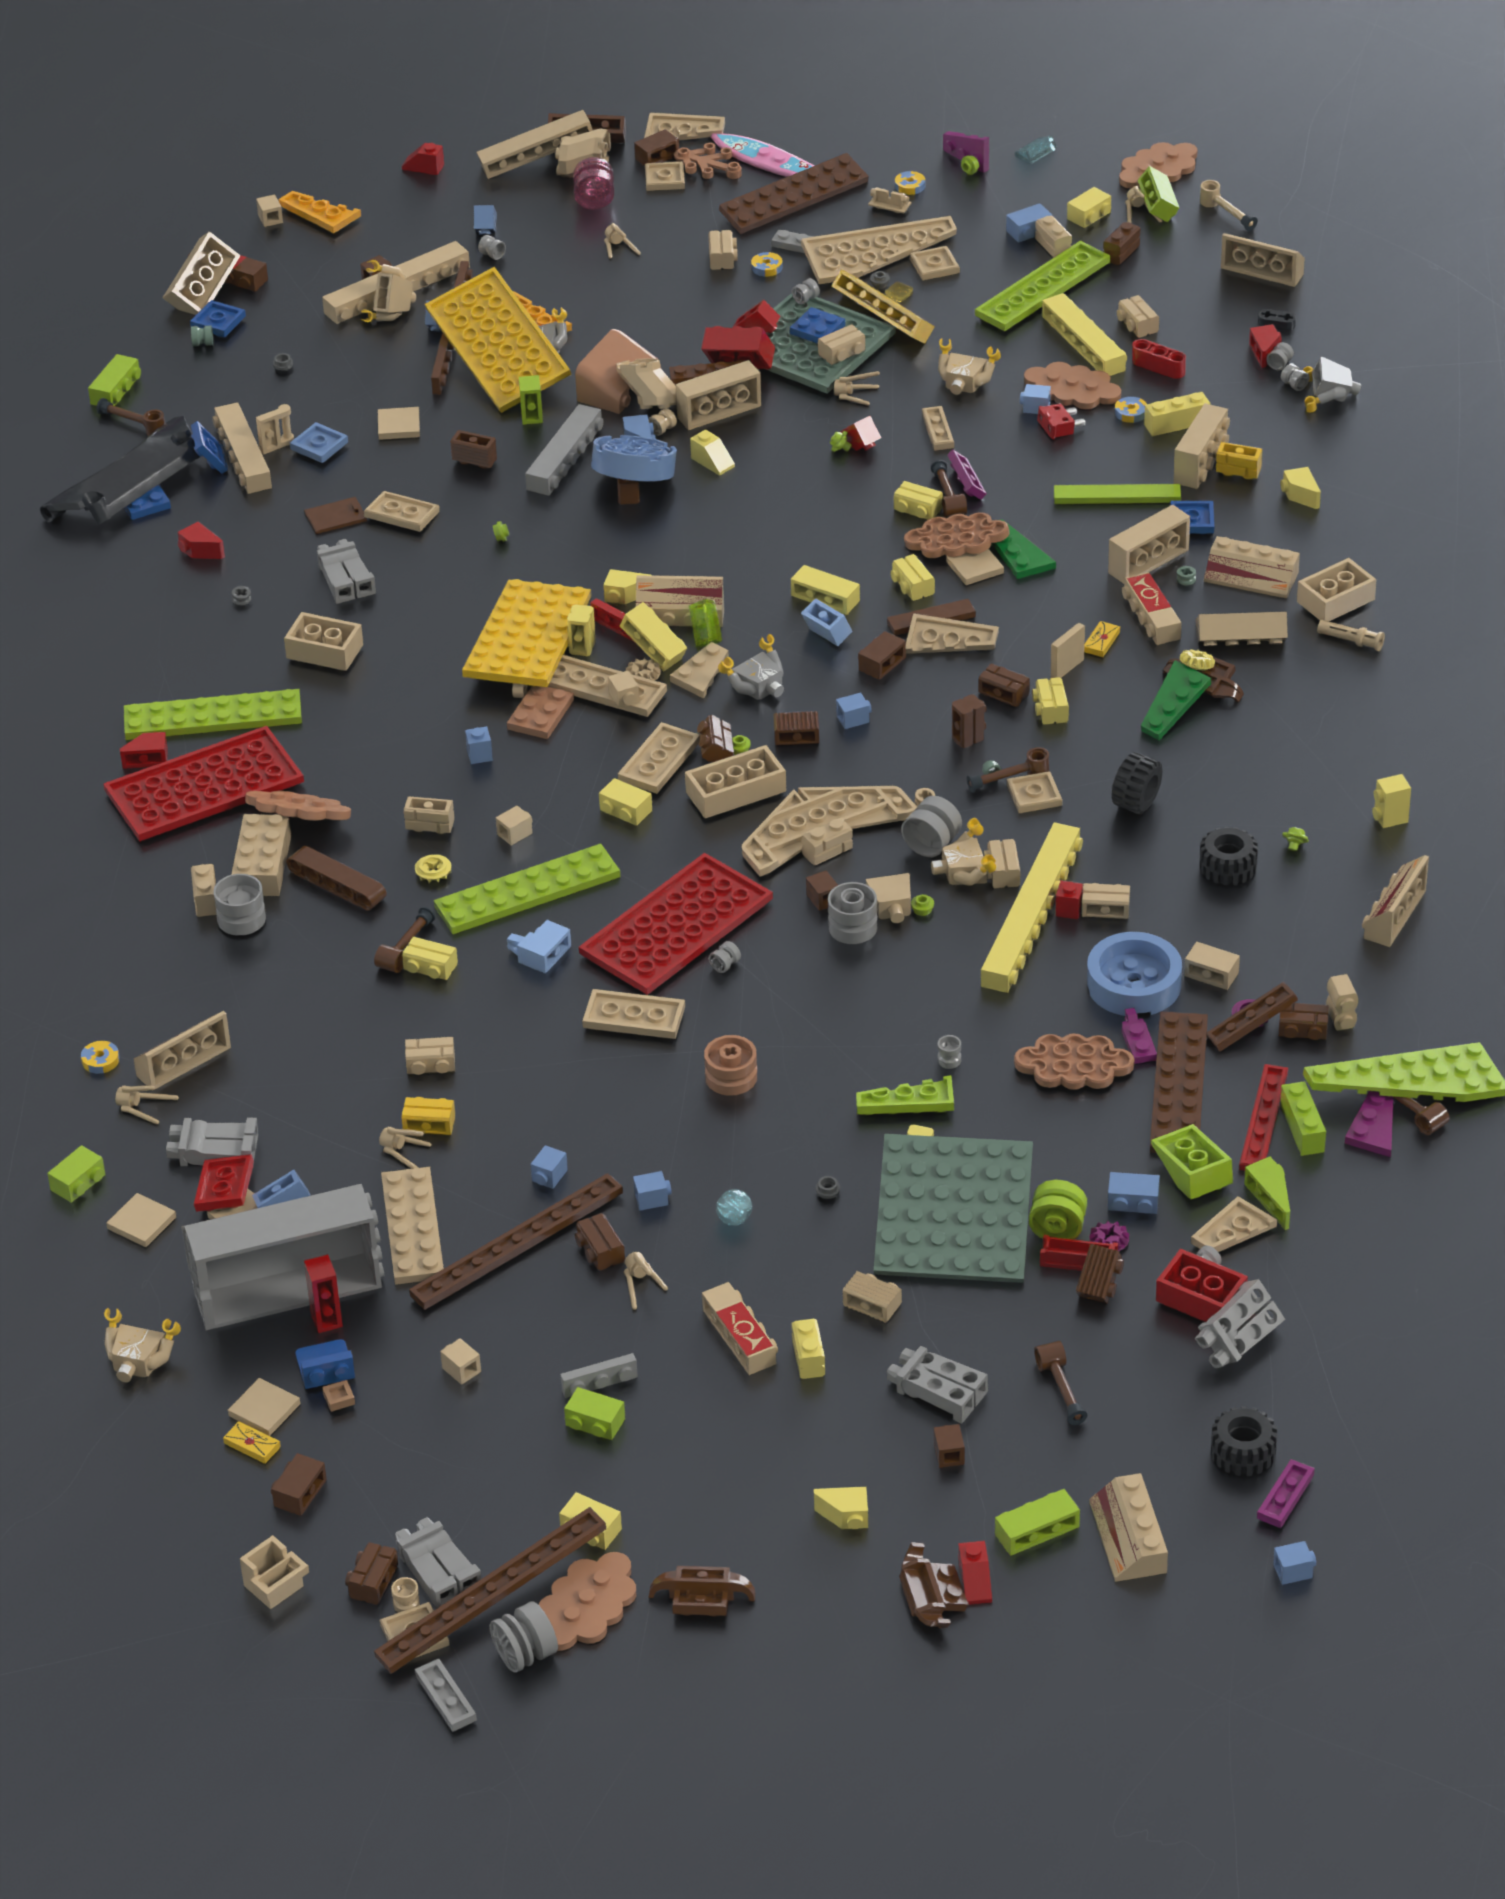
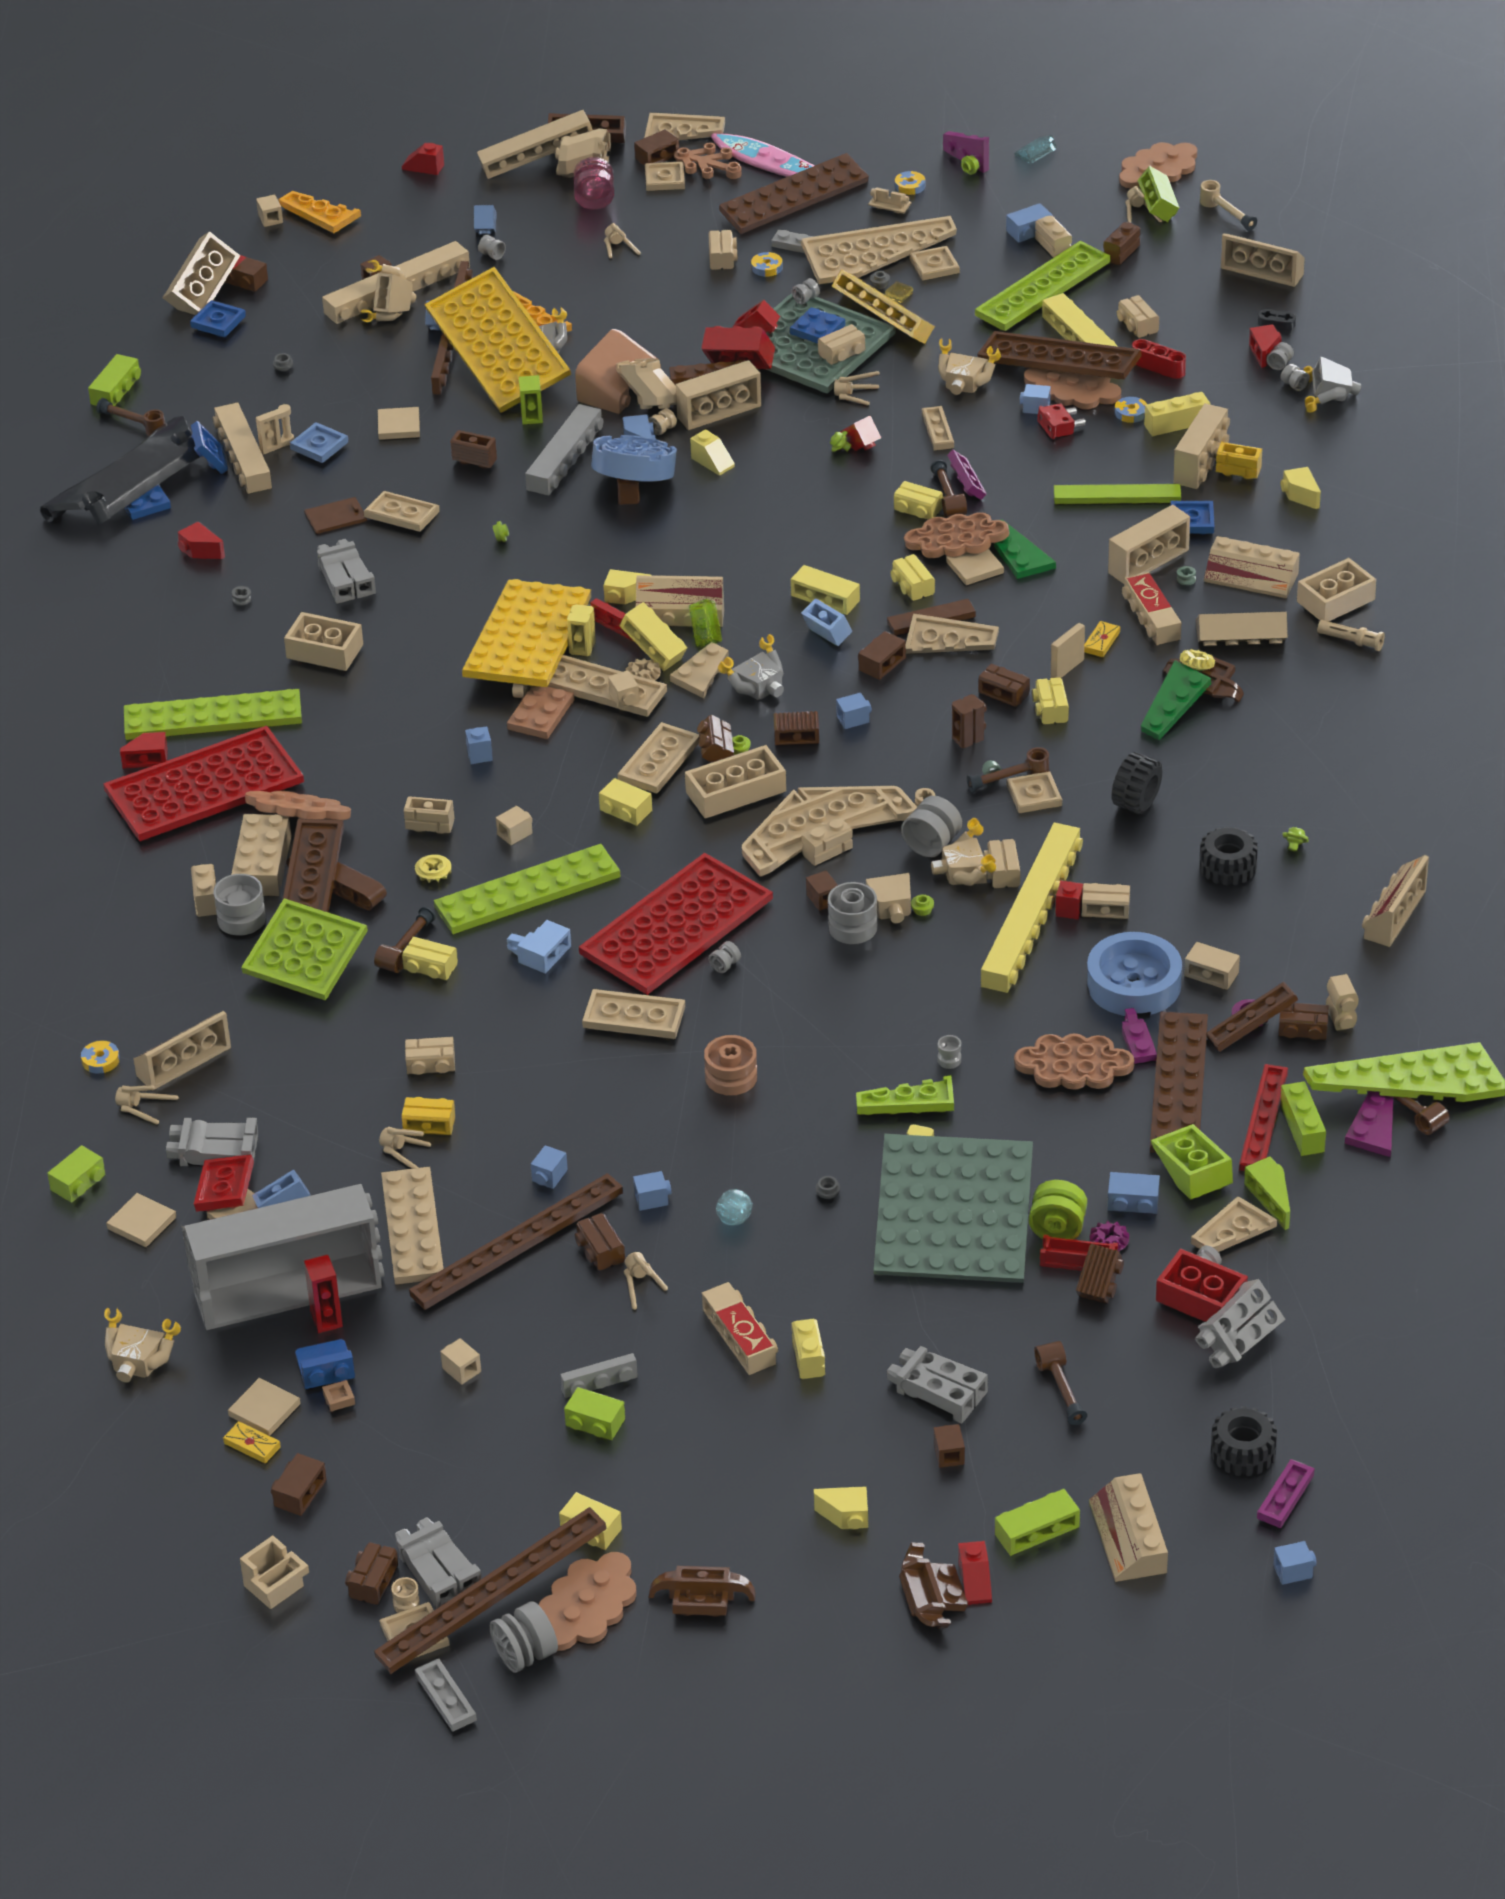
(202, 335): sand green wheel -> none
(304, 949): none -> lime plate
(314, 862): none -> reddish brown plate
(872, 1296): tan brick -> none
(1062, 355): none -> reddish brown plate
(1089, 207): light yellow brick -> none
(1392, 801): light yellow brick -> none

